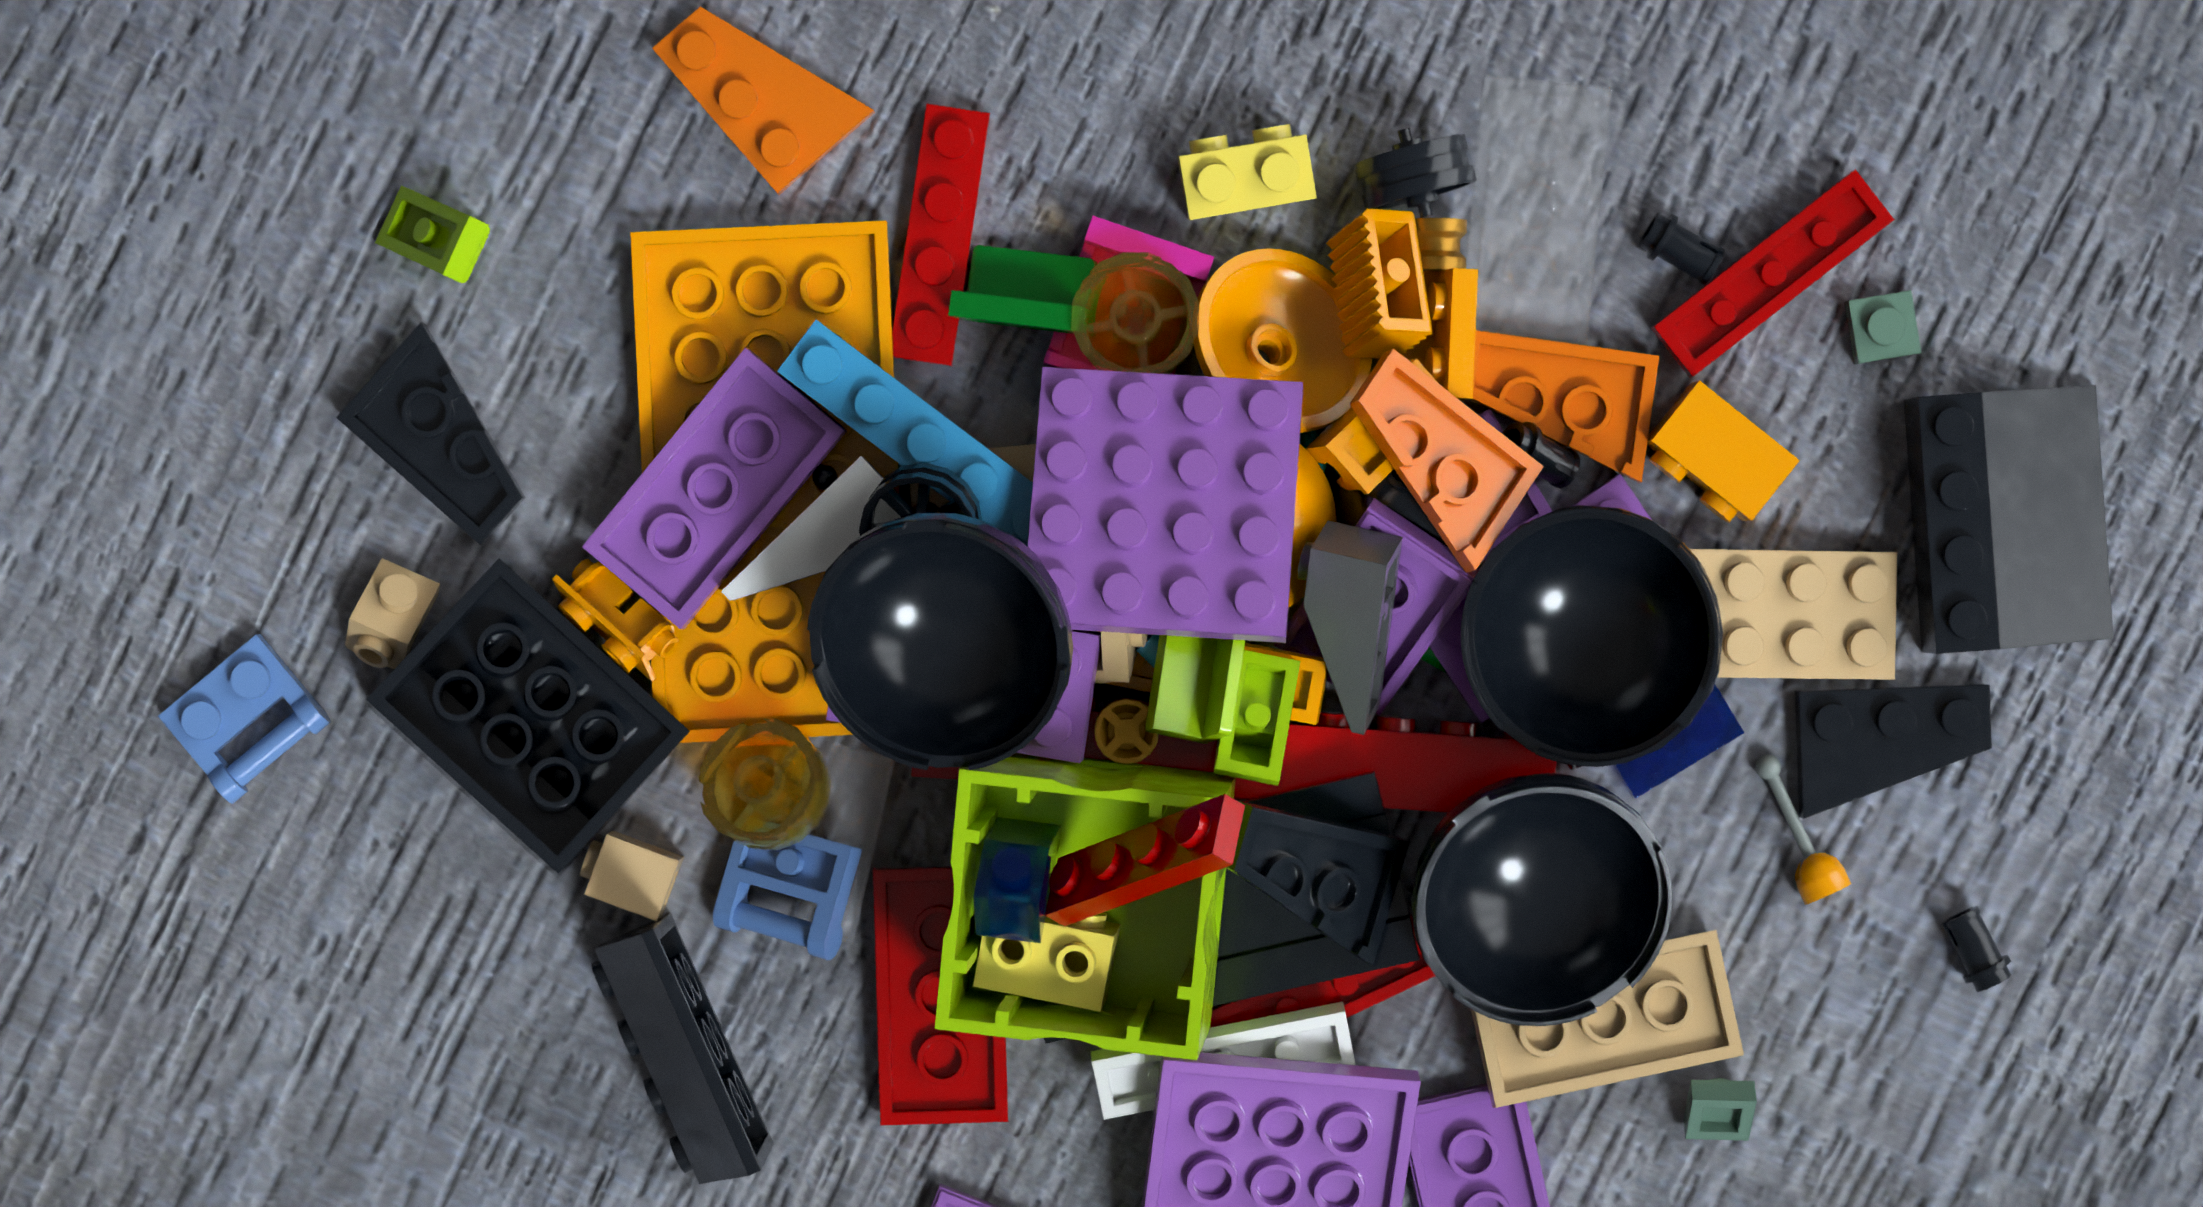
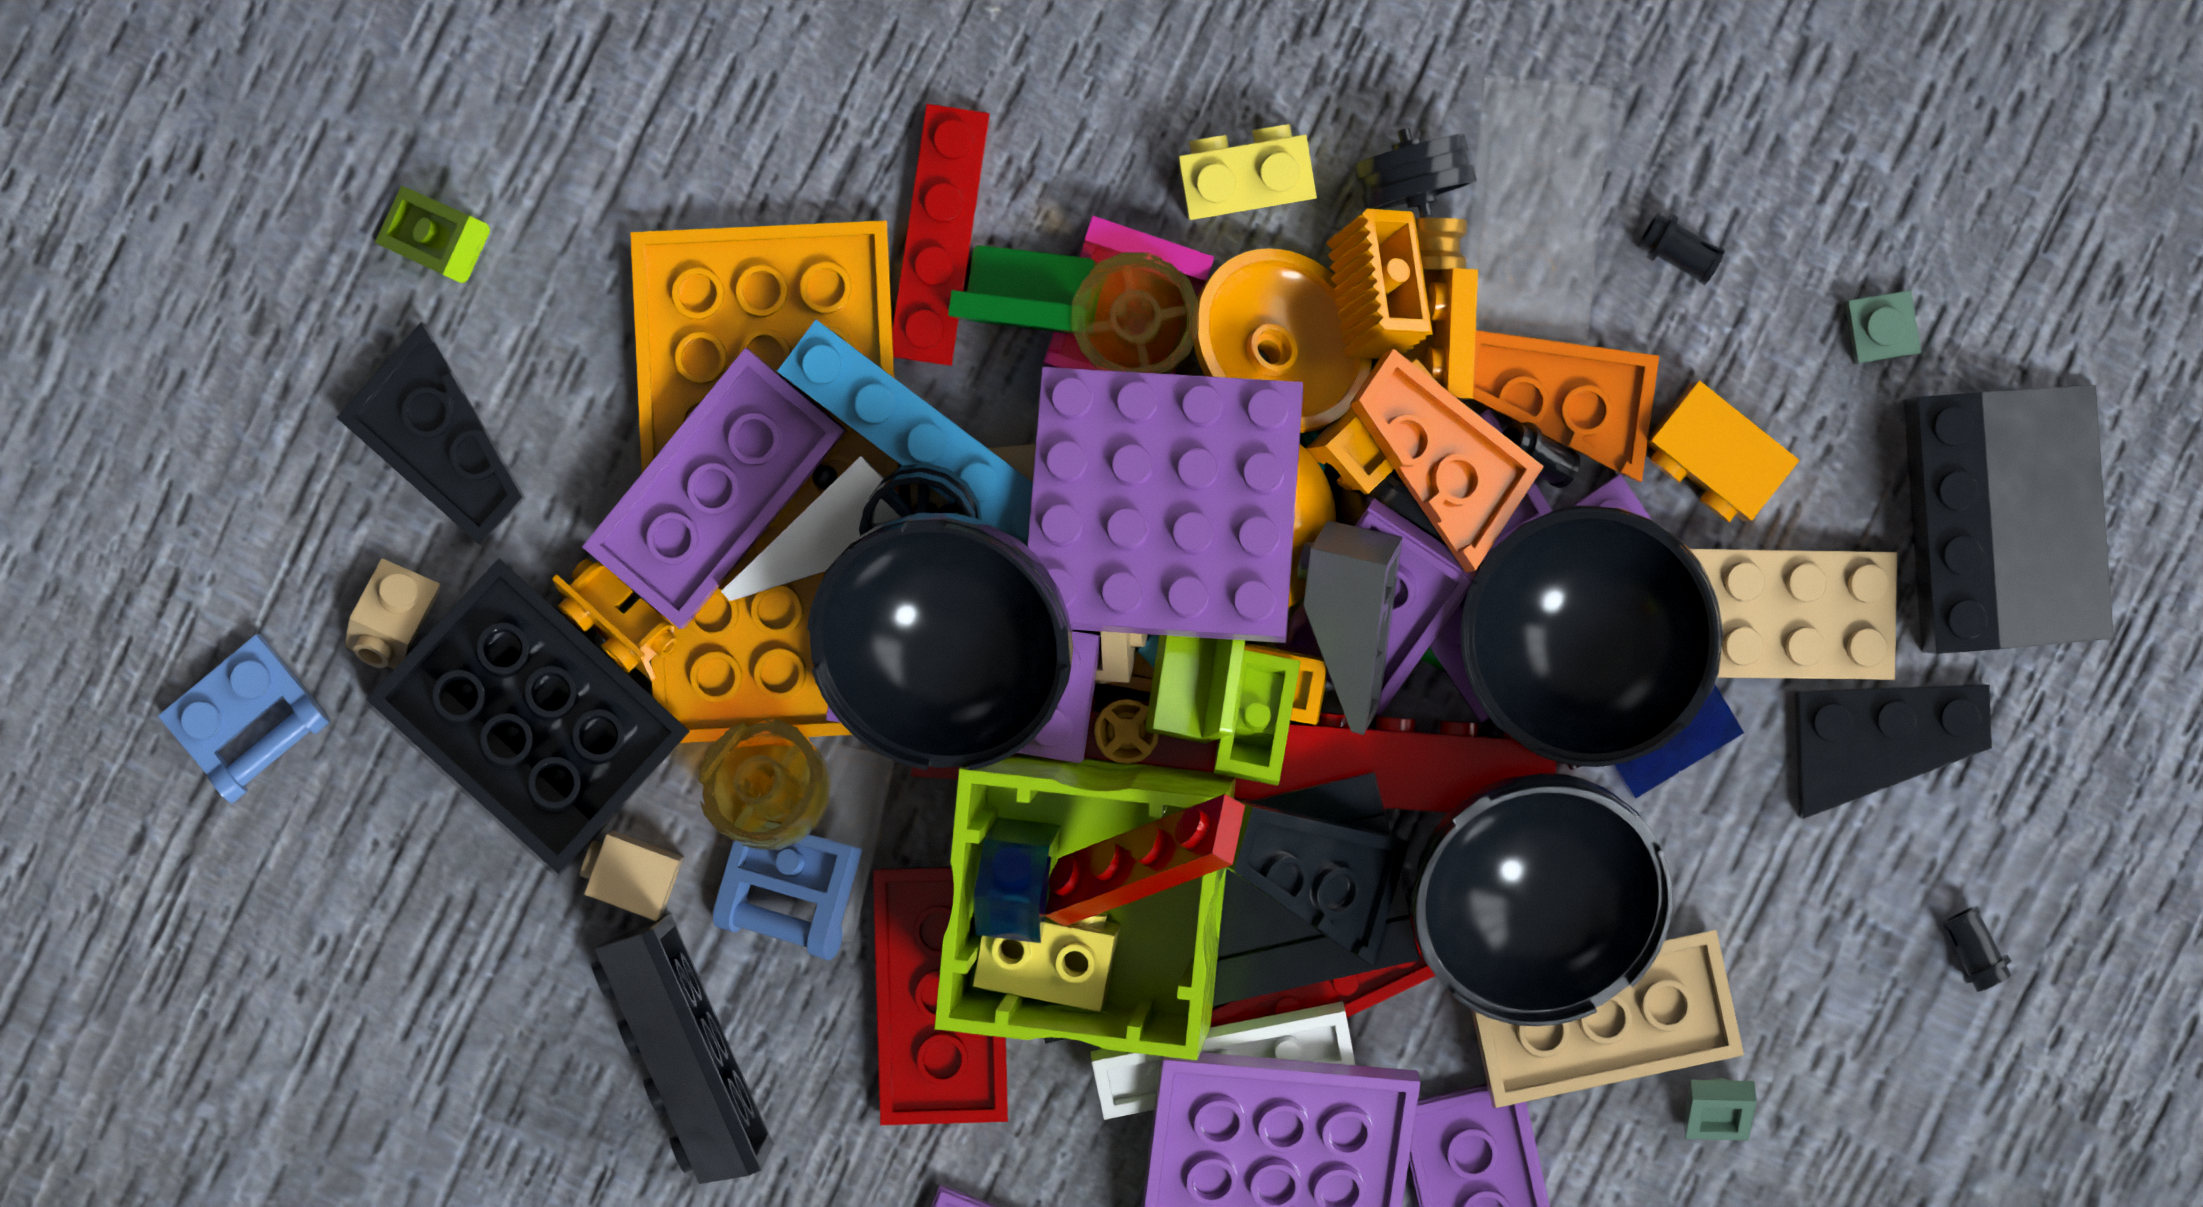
(759, 98): orange wing -> none
(1772, 273): red plate -> none
(1817, 872): hinge -> none

